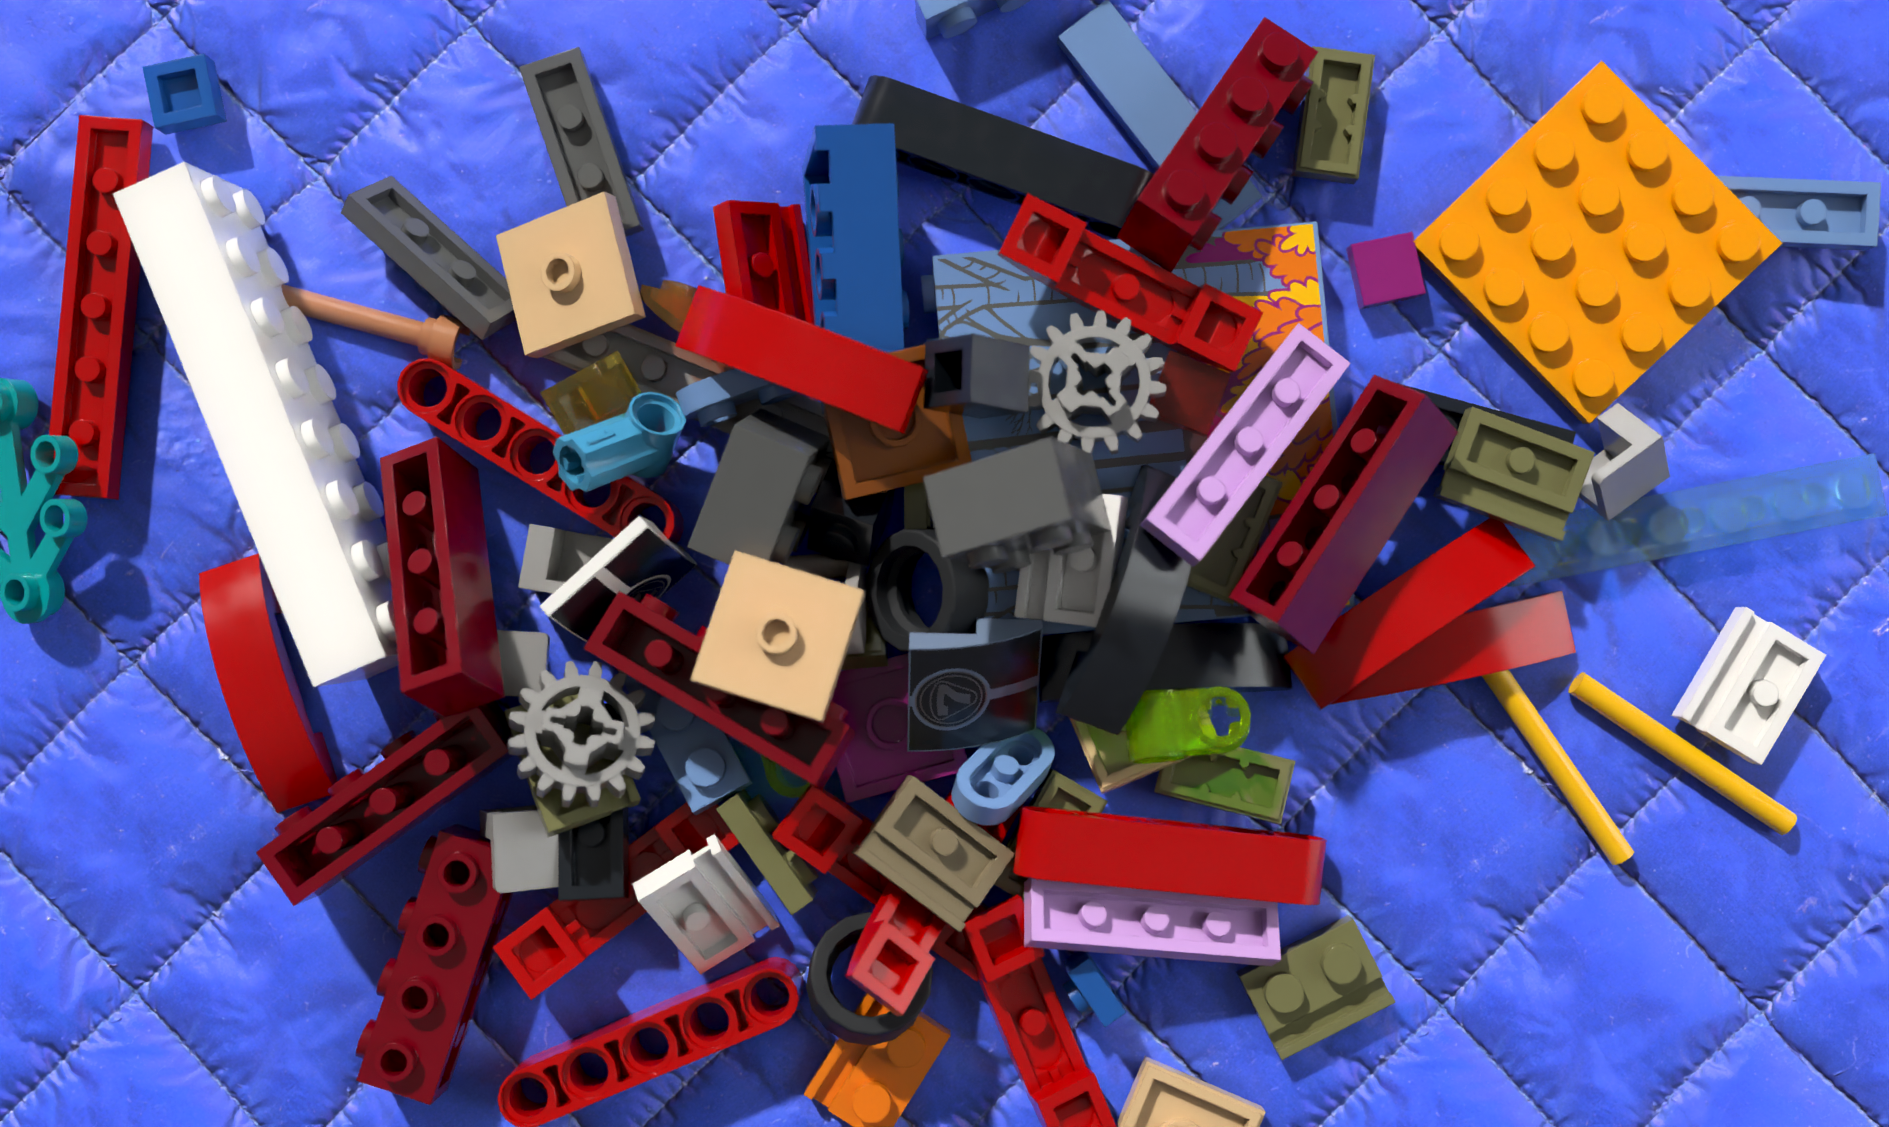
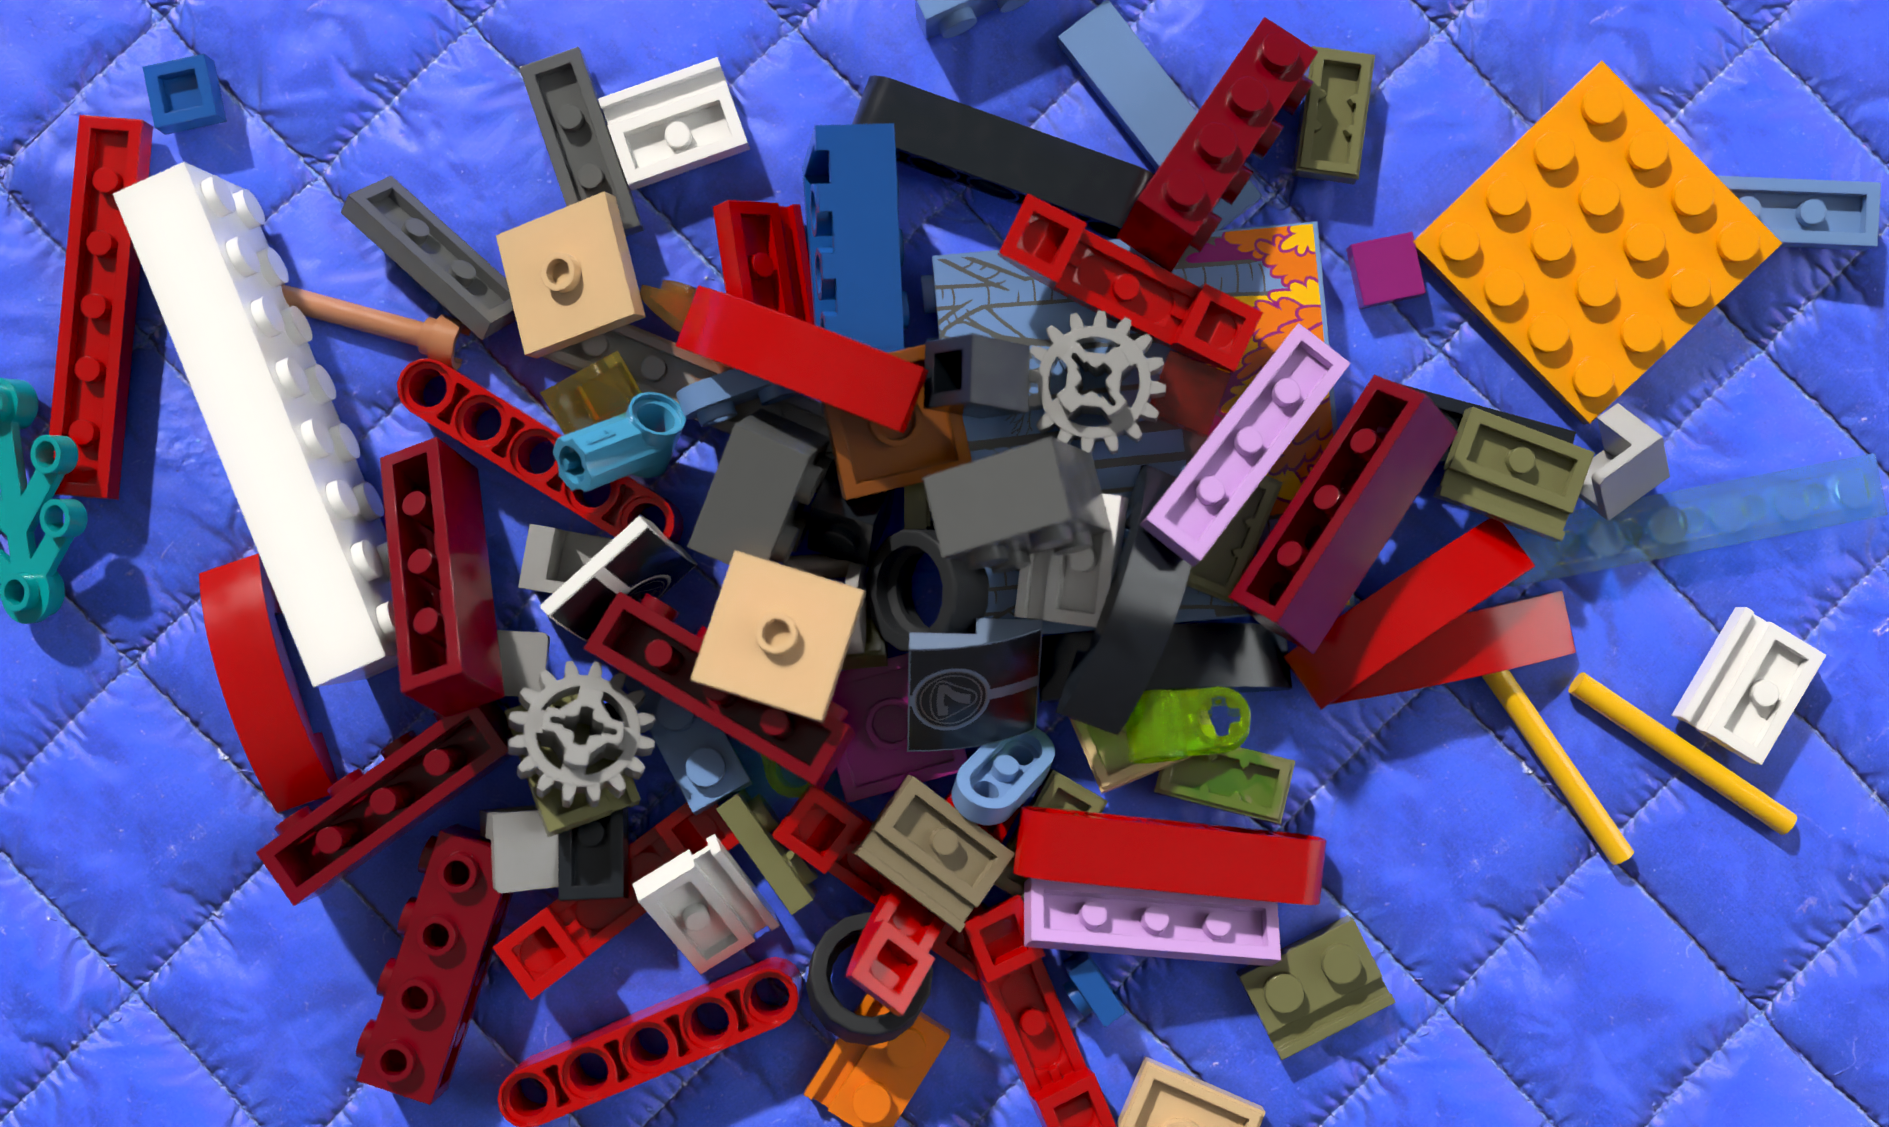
(674, 124): none -> white plate

